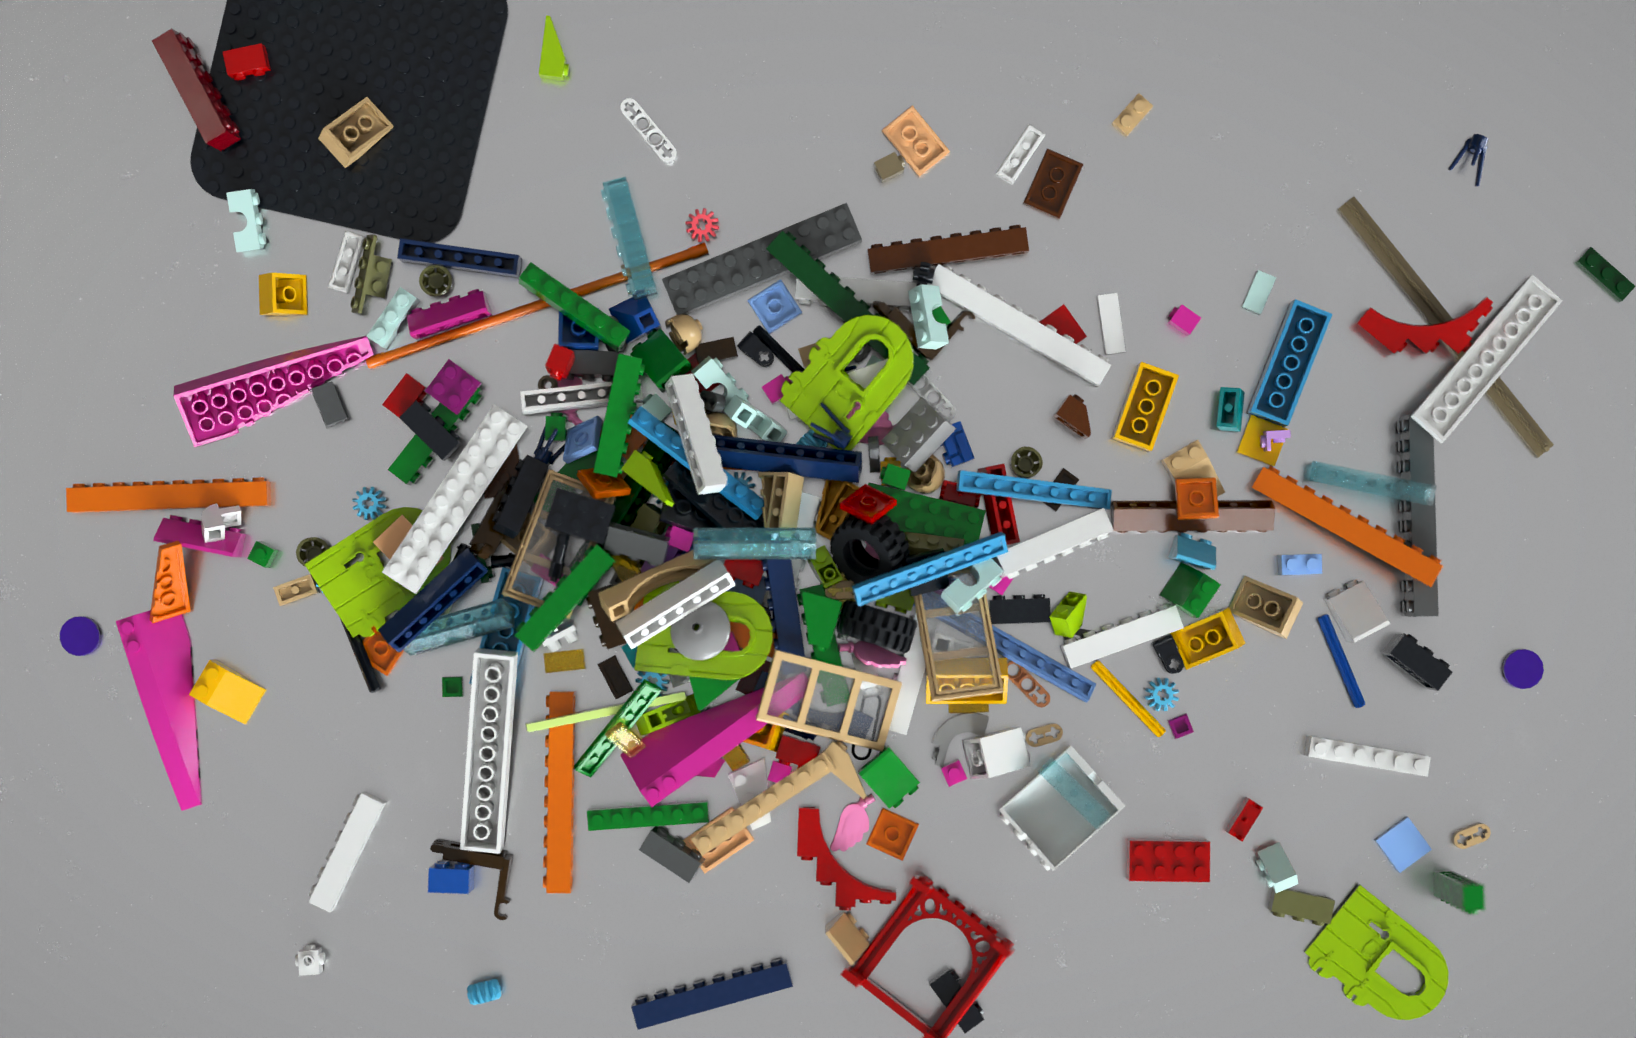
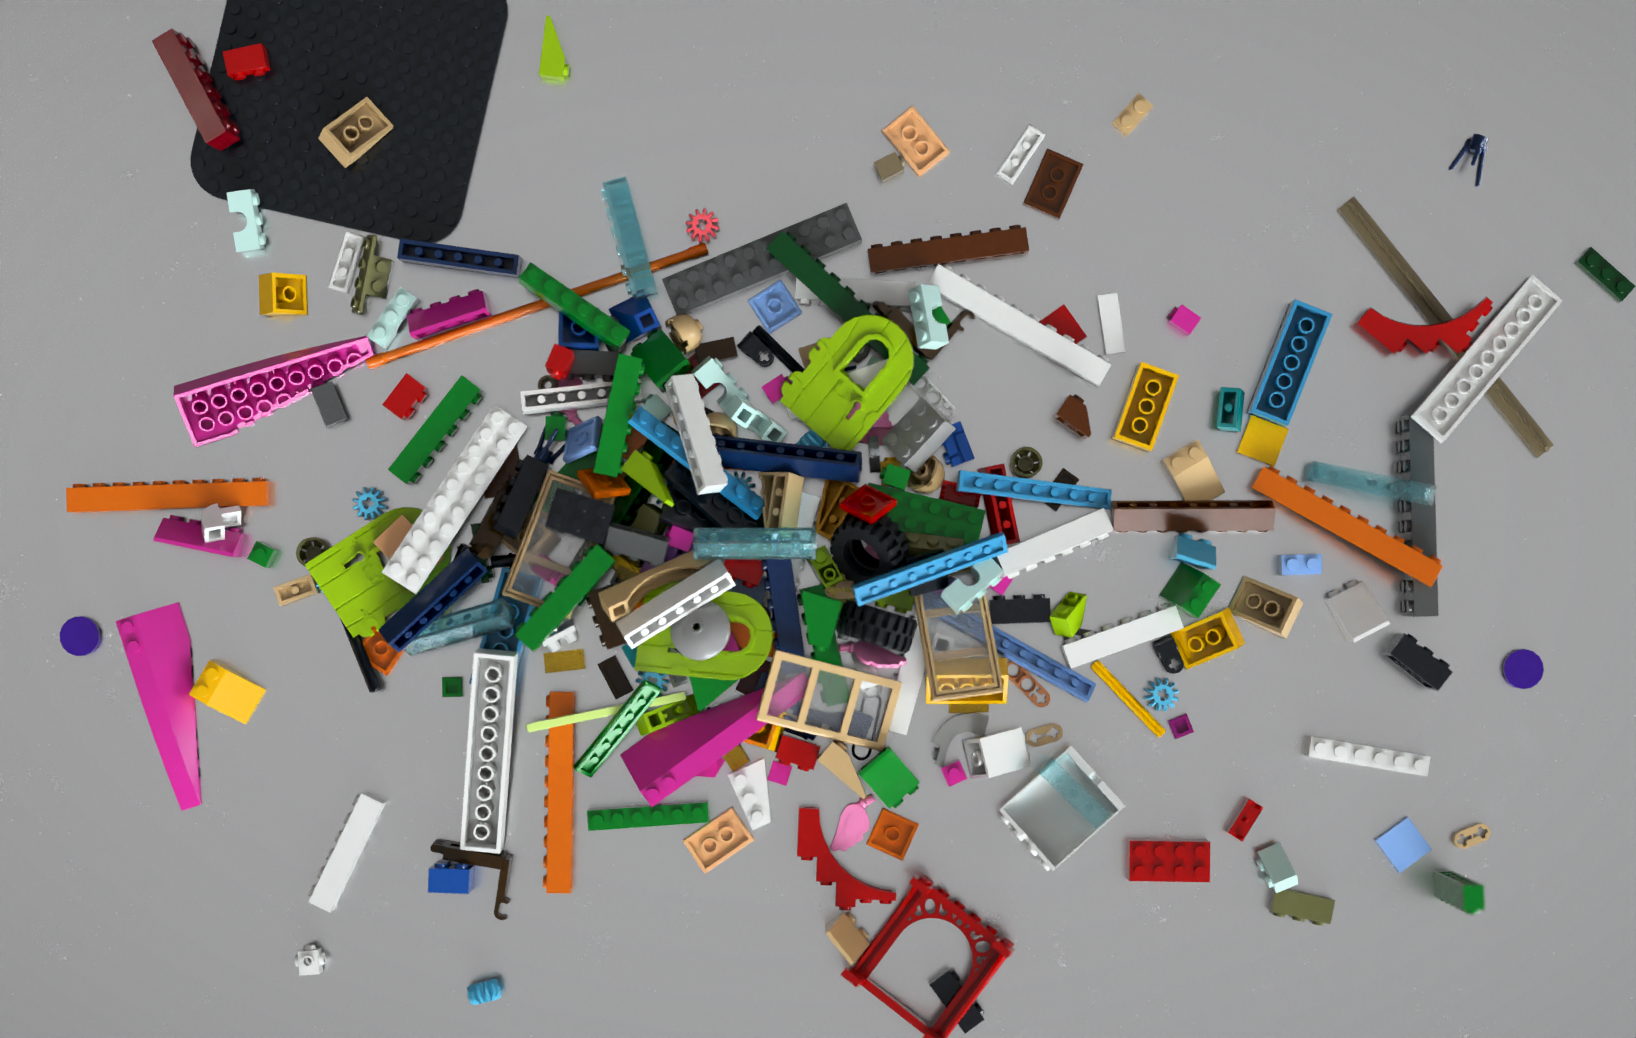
(170, 584): orange wing -> none
(431, 430): black brick -> none
(435, 280): olive helmet -> none
(453, 387): magenta plate -> none
(558, 557): black piece -> none
(625, 739): clear yellow tile -> none
(647, 131): white beam -> none
(672, 853): dark grey brick -> none
(711, 995): dark blue brick -> none
(713, 401): dark grey beam -> none
(763, 803): tan plate -> none
(839, 438): dark blue plant -> none
(923, 274): black gear -> none
(1196, 498): orange tile -> none
(1259, 292): light aqua tile -> none
(1278, 437): lavender bracket -> none
(1341, 661): blue axle -> none
(1354, 951): lime door -> none

